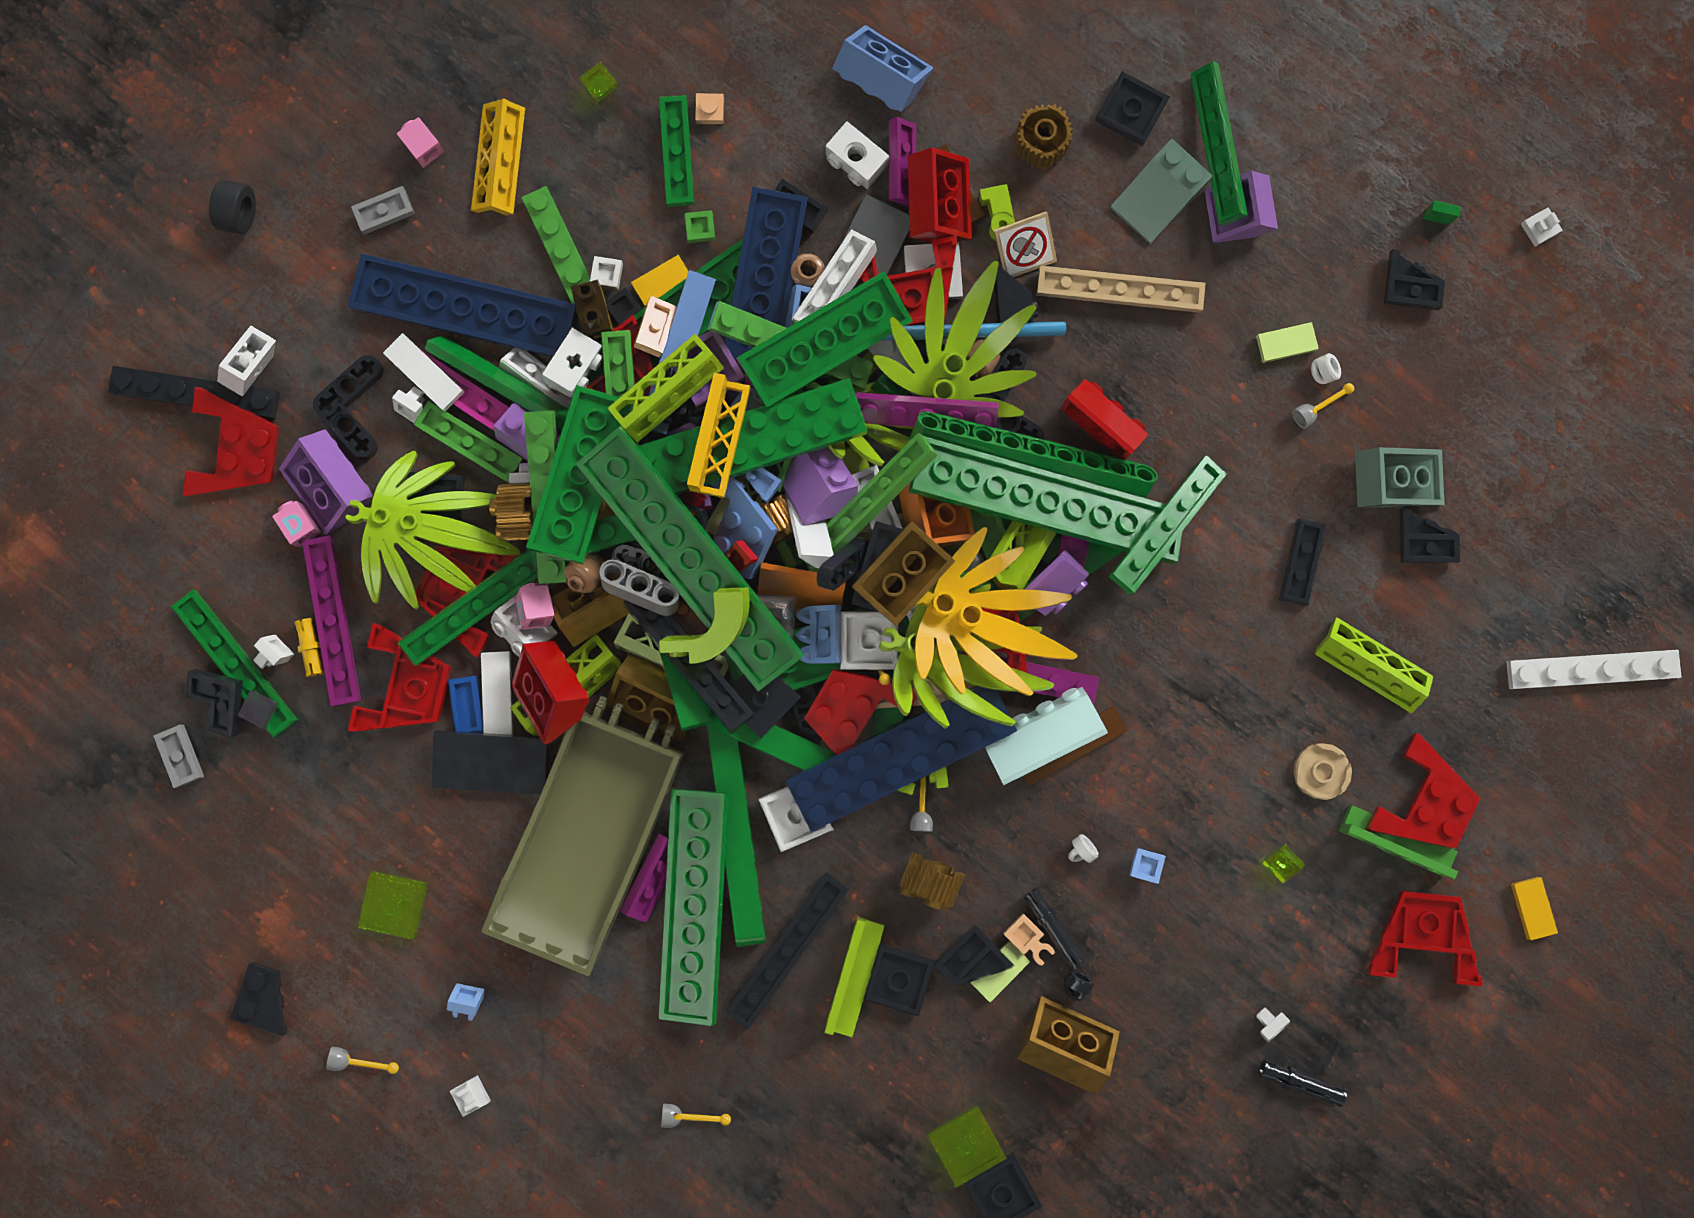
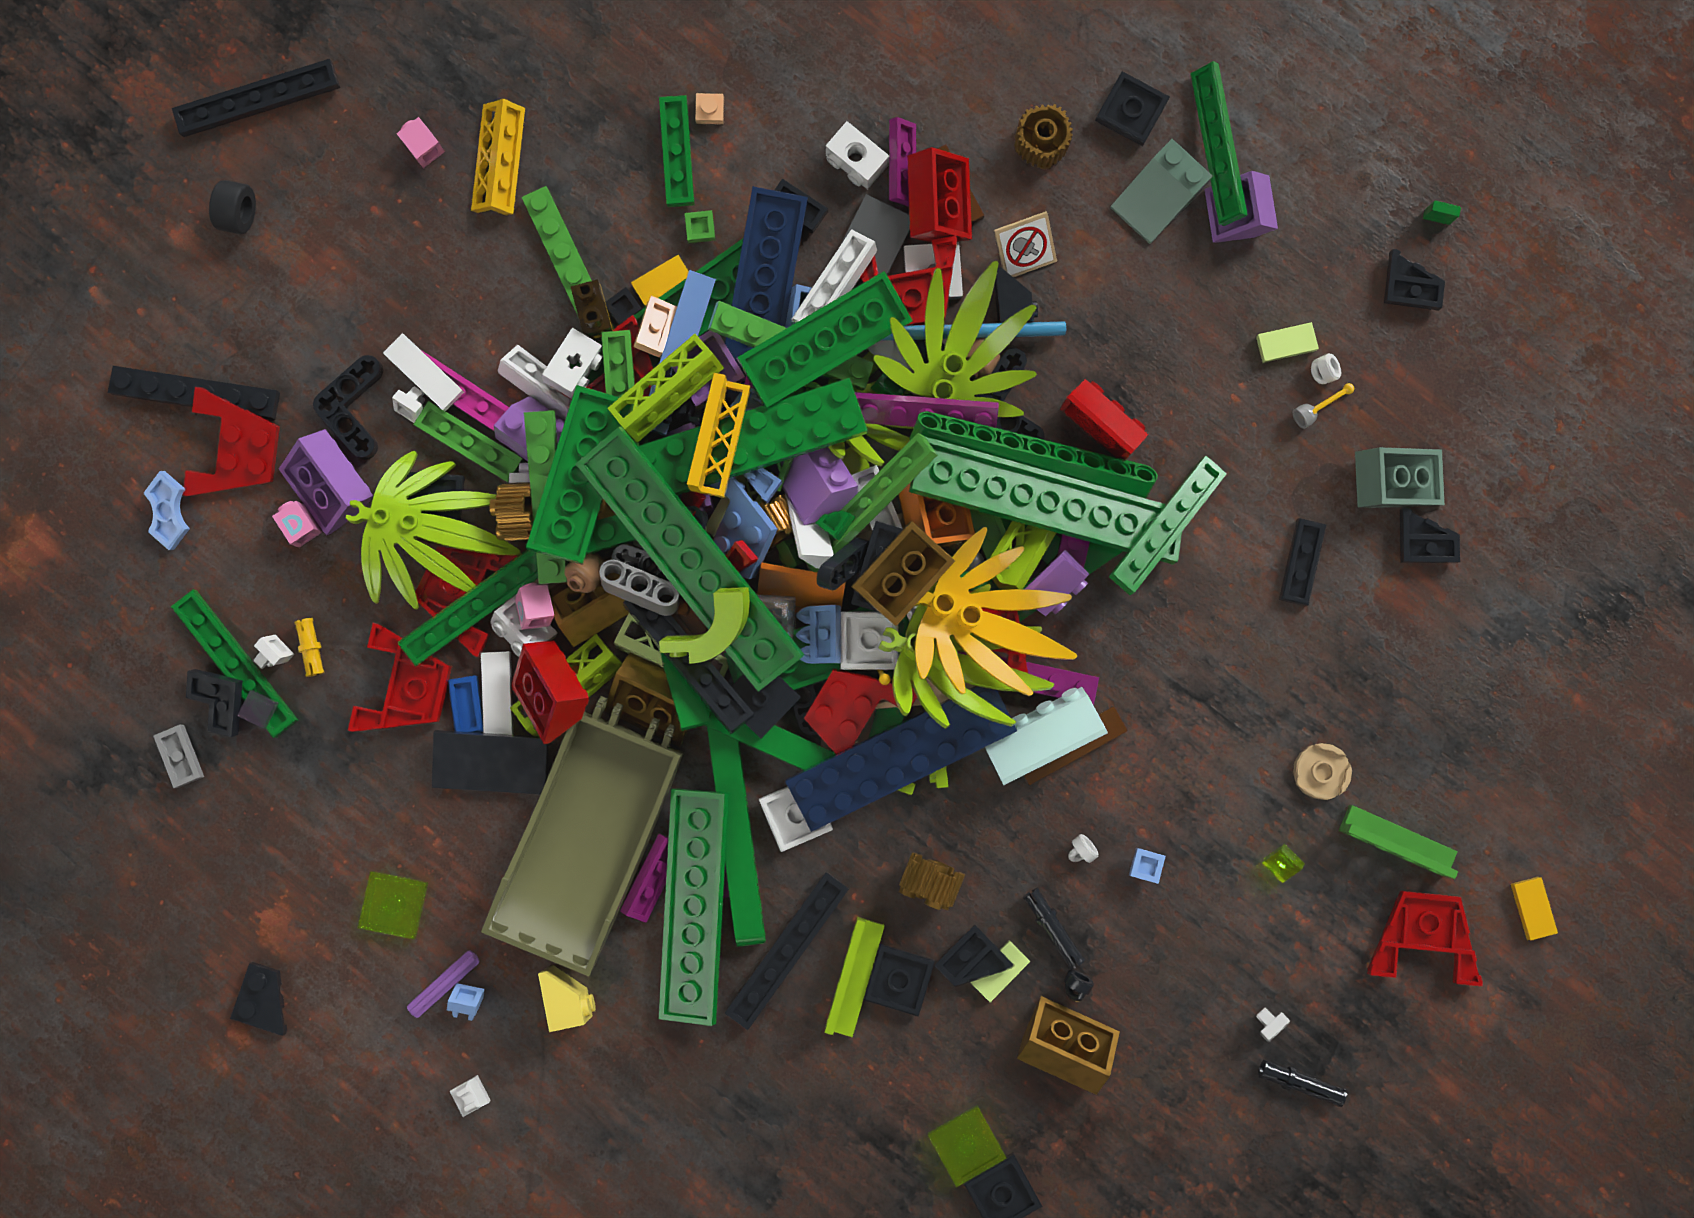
(167, 520): none -> light blue tile
(246, 360): white brick -> none
(256, 98): none -> black plate
(331, 621): magenta plate -> none
(339, 1059): hinge -> none
(383, 210): light grey plate -> none
(443, 984): none -> medium lavender axle
(461, 305): dark blue plate -> none
(495, 378): green tile -> none
(564, 1000): none -> light yellow slope
(598, 82): clear neon green plate -> none
(607, 272): white tile -> none
(672, 1117): hinge -> none
(808, 265): medium nougat head -> none
(835, 523): none -> green tile
(881, 68): medium blue slope -> none
(921, 820): light grey hinge -> none
(999, 207): lime leg -> none
(1026, 936): light nougat plate -> none
(1120, 289): tan plate -> none
(1374, 668): lime fence -> none
(1439, 808): red wing -> none
(1542, 226): white tile -> none
(1593, 669): white plate -> none

